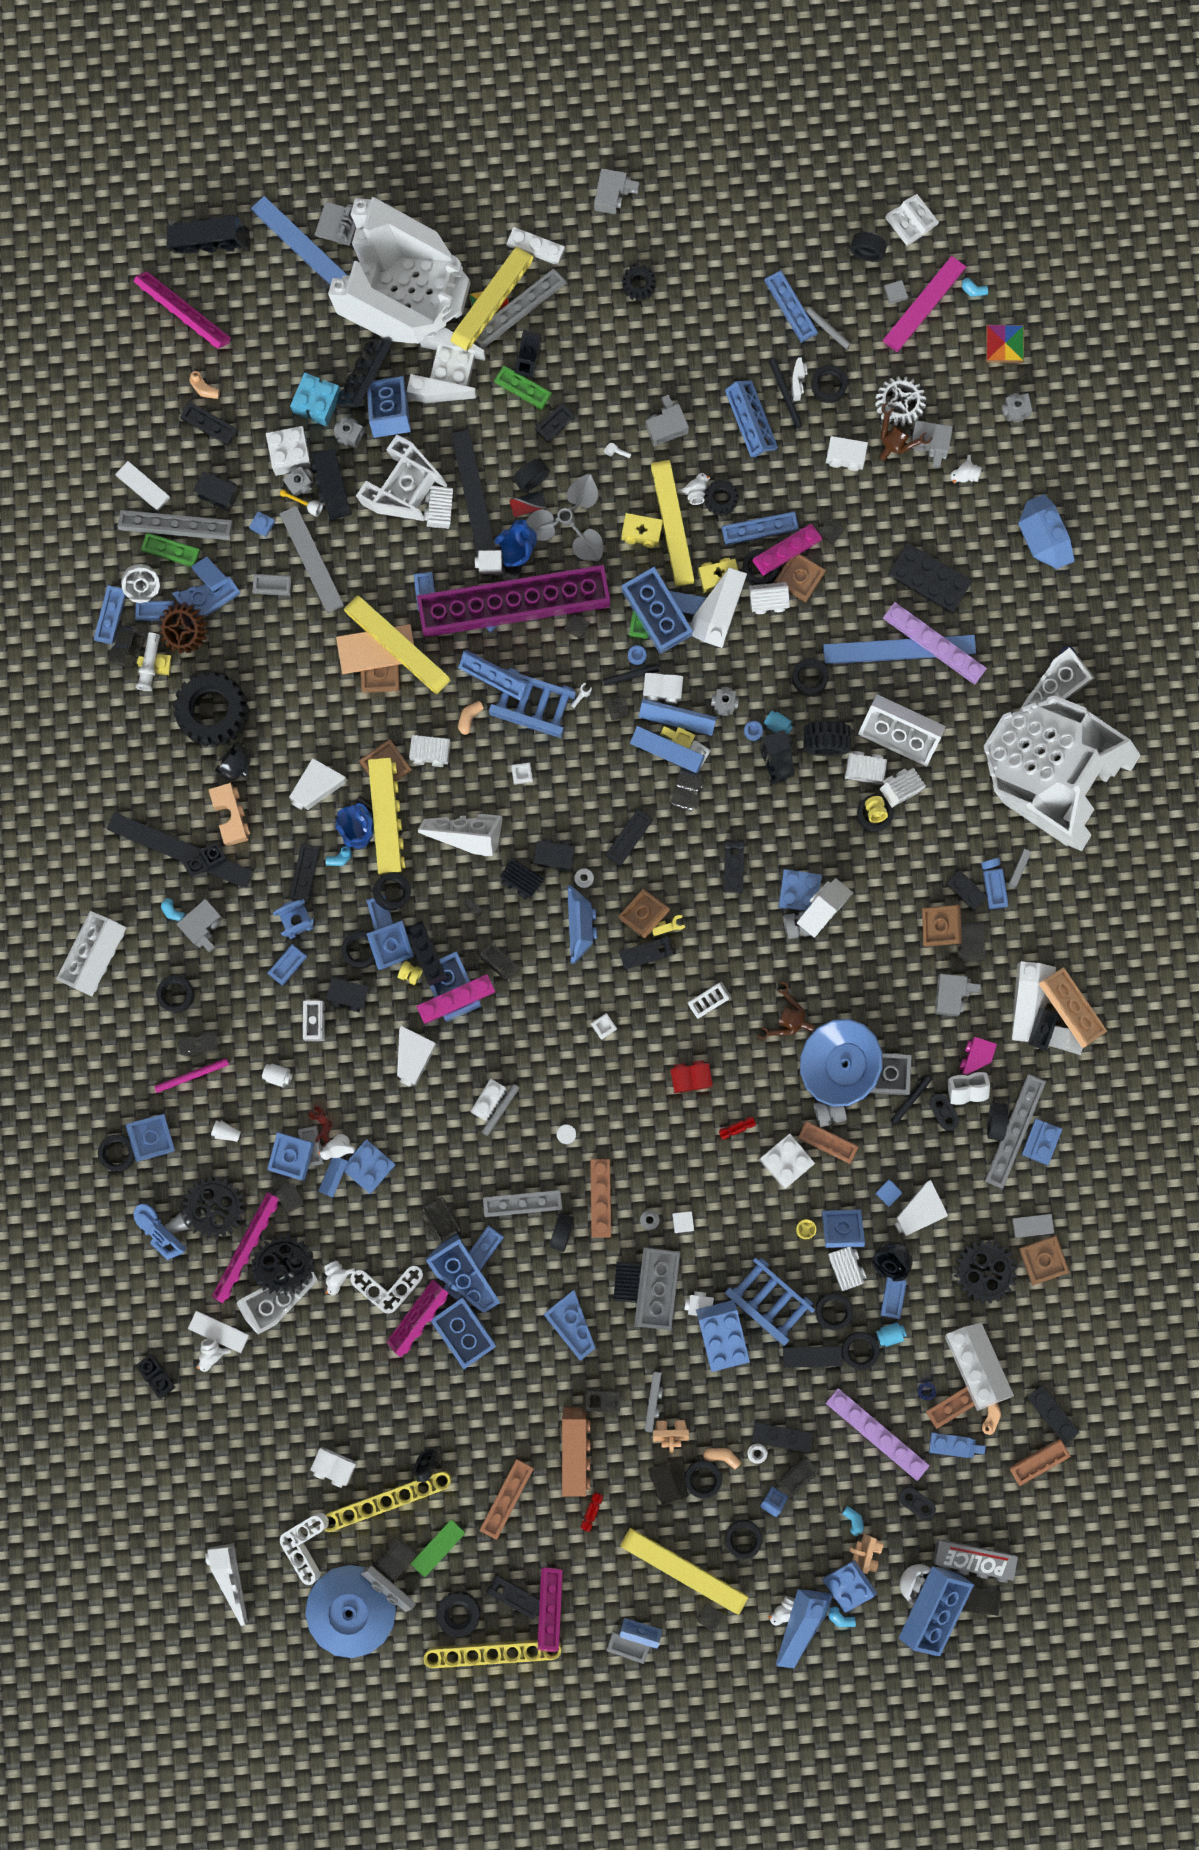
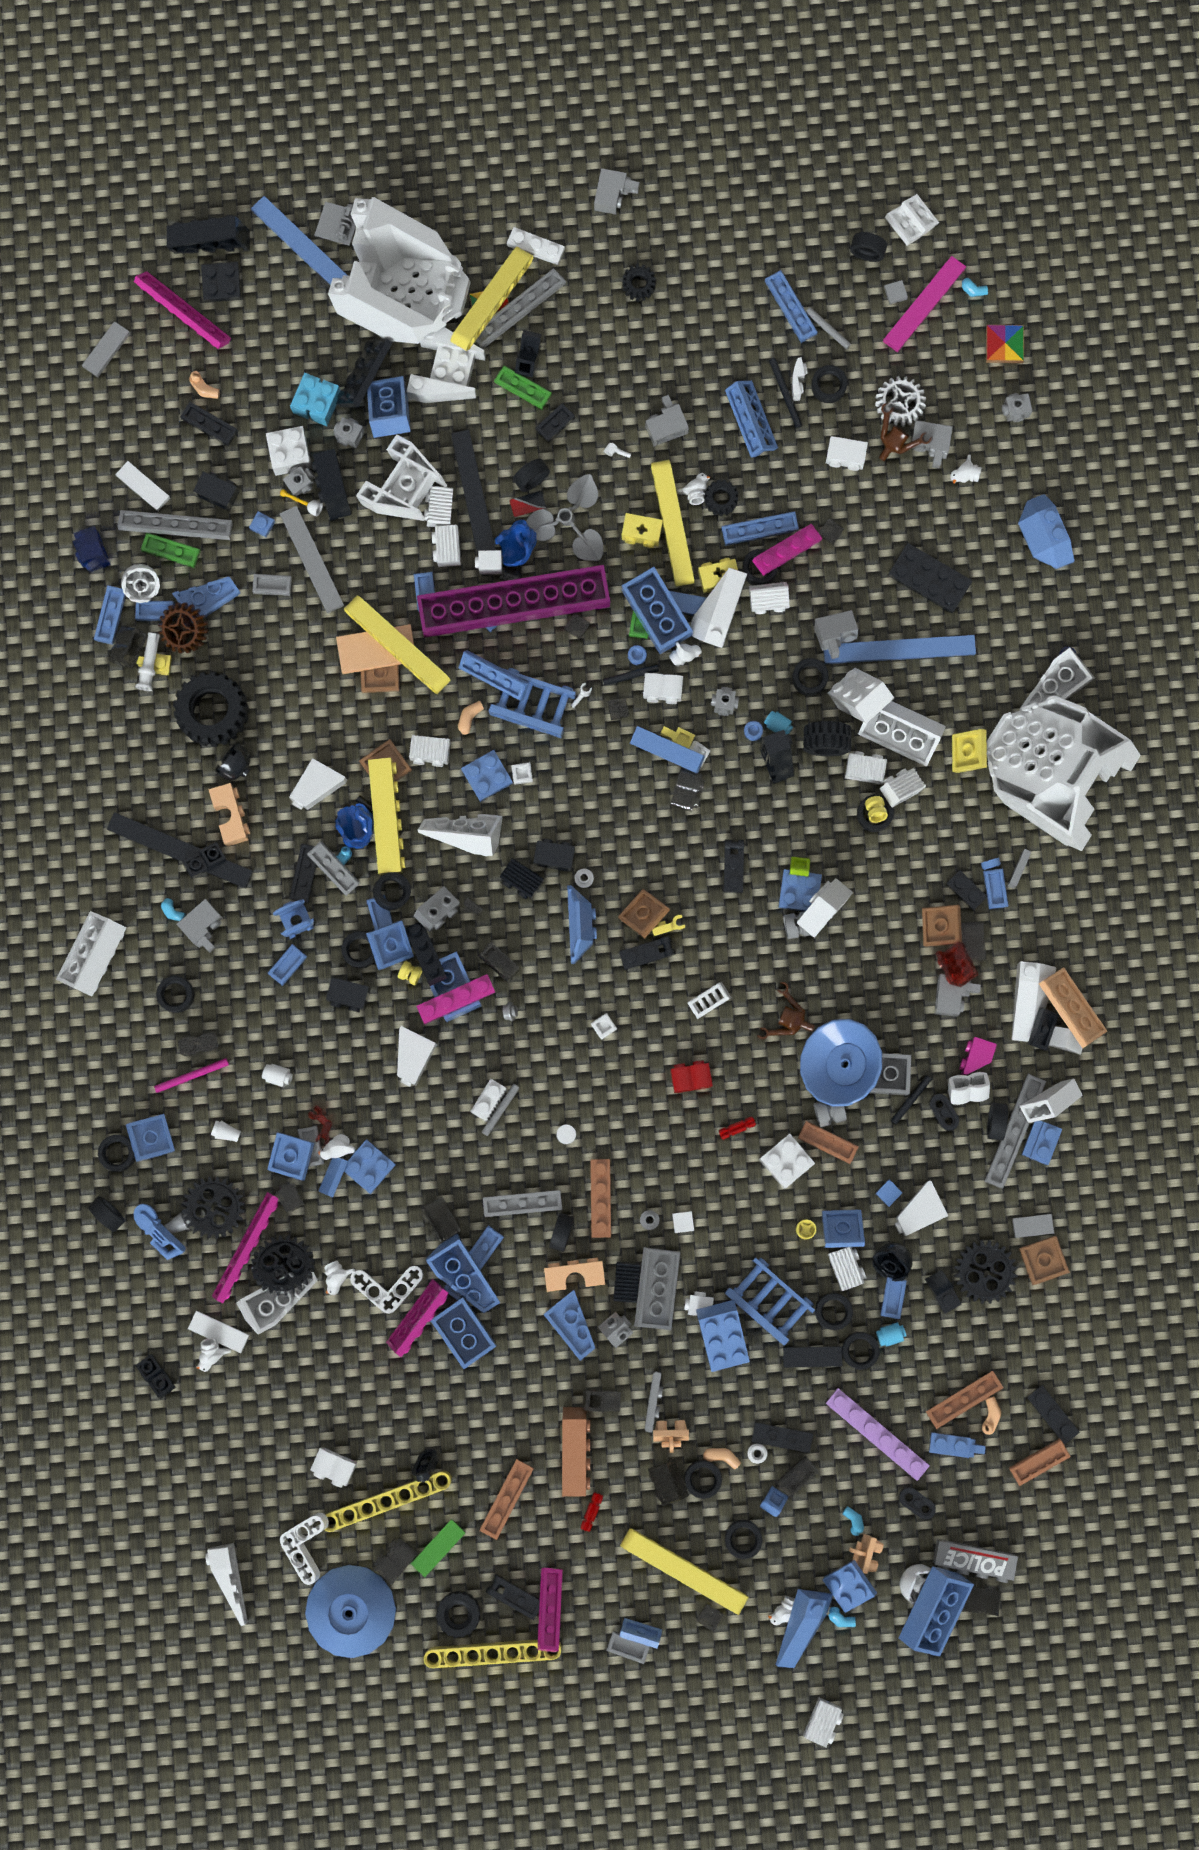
(90, 549): none -> clear blue brick
(106, 349): none -> light grey tile
(106, 1214): none -> black tyre
(209, 574): medium blue tile -> none
(221, 282): none -> black plate
(313, 1021): white brick -> none
(333, 868): none -> light grey tile
(393, 1593): light grey plate -> none
(437, 909): none -> light grey brick
(447, 546): none -> white brick
(487, 775): none -> medium blue plate
(510, 1011): none -> light grey plate
(591, 1271): none -> light nougat arch
(616, 1329): none -> light grey brick
(629, 837): black plate -> none
(677, 717): medium blue tile -> none
(684, 653): none -> white animal
(799, 866): none -> lime tile
(801, 576): medium nougat tile -> none
(822, 1722): none -> white brick
(834, 630): none -> light grey hinge
(860, 695): none -> white brick
(927, 1385): clear blue bush -> none
(934, 643): lavender plate -> none
(943, 1291): none -> black slope
(957, 965): none -> clear red bracket
(969, 751): none -> light yellow plate
(979, 1366): white slope -> none
(1051, 1101): none -> white slope

